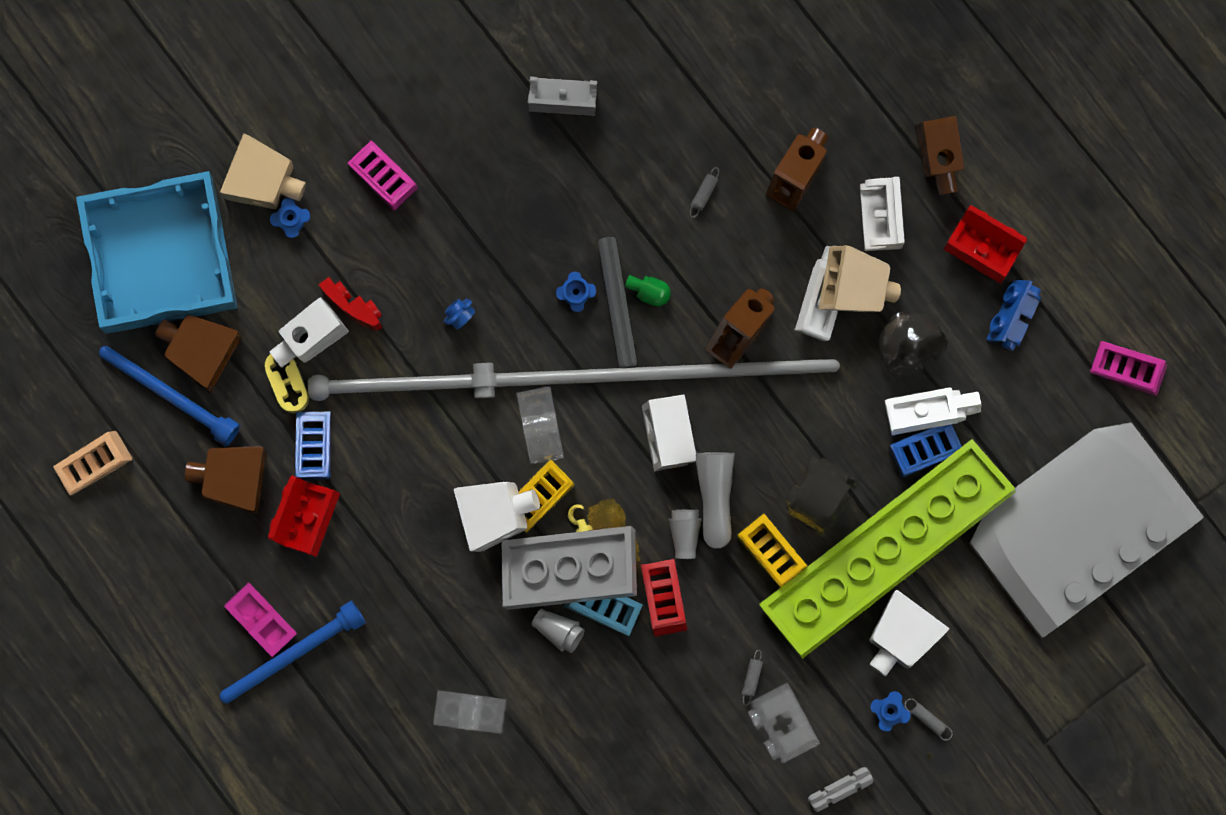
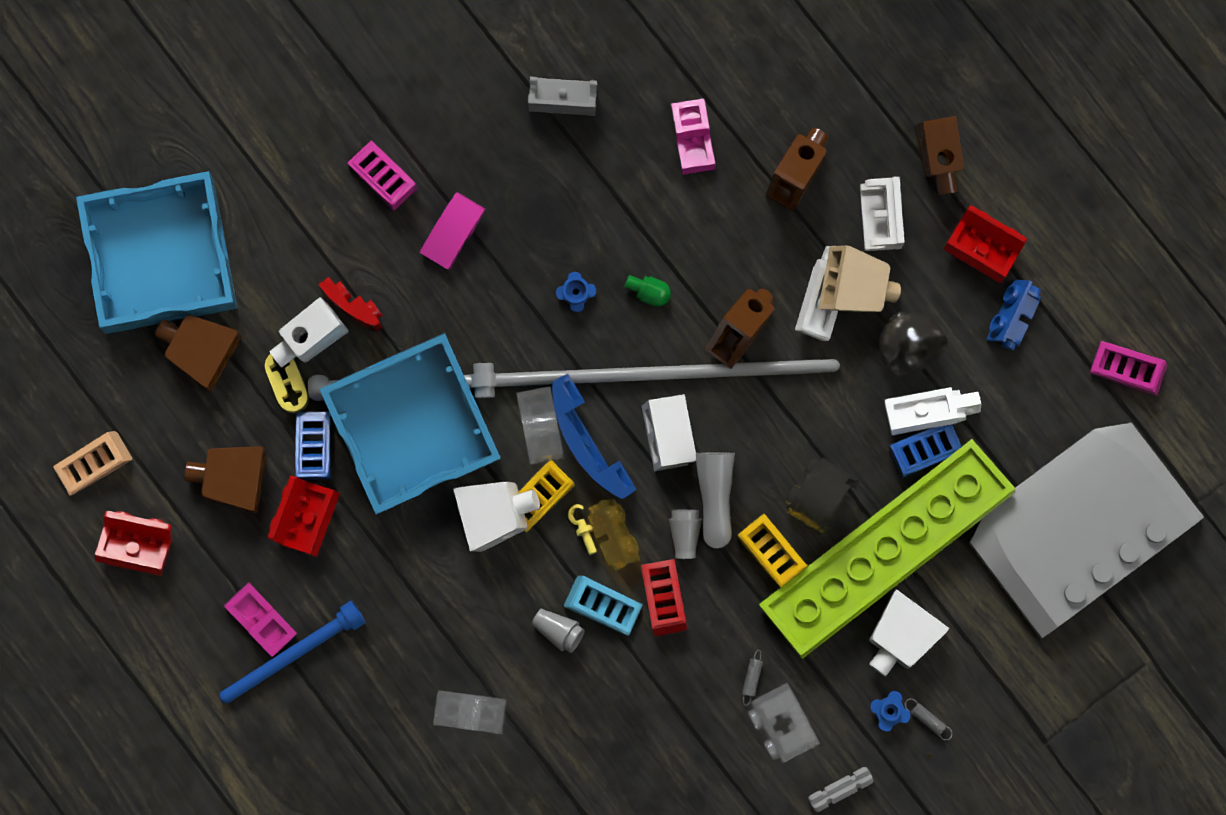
(134, 542): none -> red bracket
(222, 429): blue piece -> none
(260, 176): tan torso -> none
(291, 227): blue plate -> none
(410, 423): none -> dark azure tile
(452, 230): none -> dark pink slope
(459, 313): blue plate -> none
(565, 400): none -> blue slope
(569, 568): light grey plate -> none
(617, 302): dark grey axle -> none
(693, 136): none -> slope
(704, 192): light grey piece -> none

